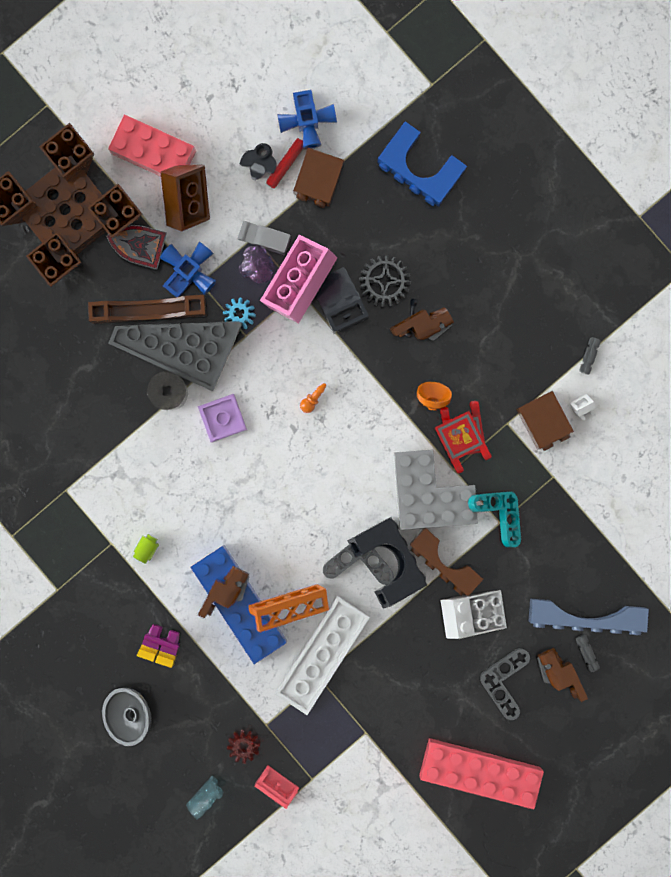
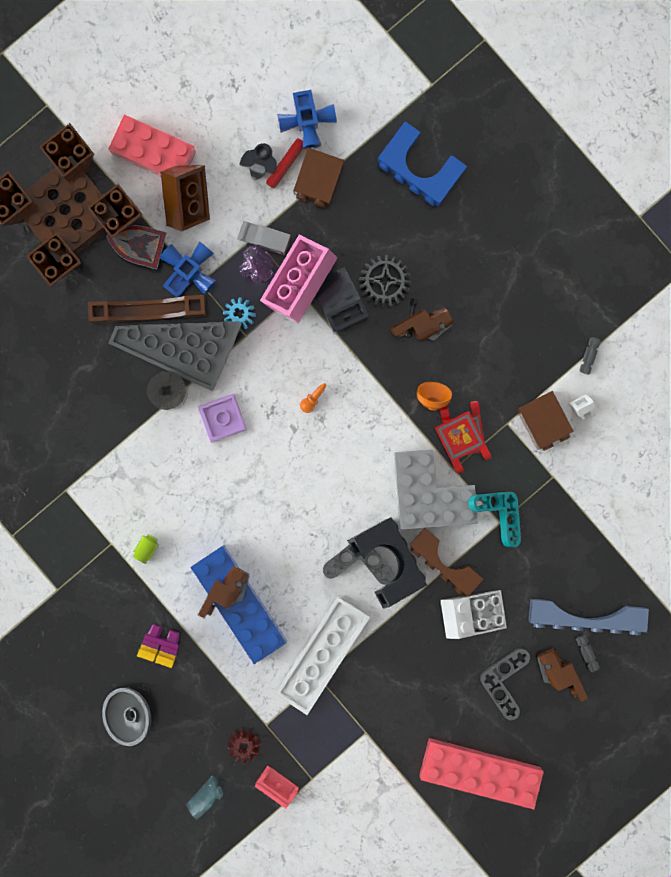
(286, 601): orange fence -> none

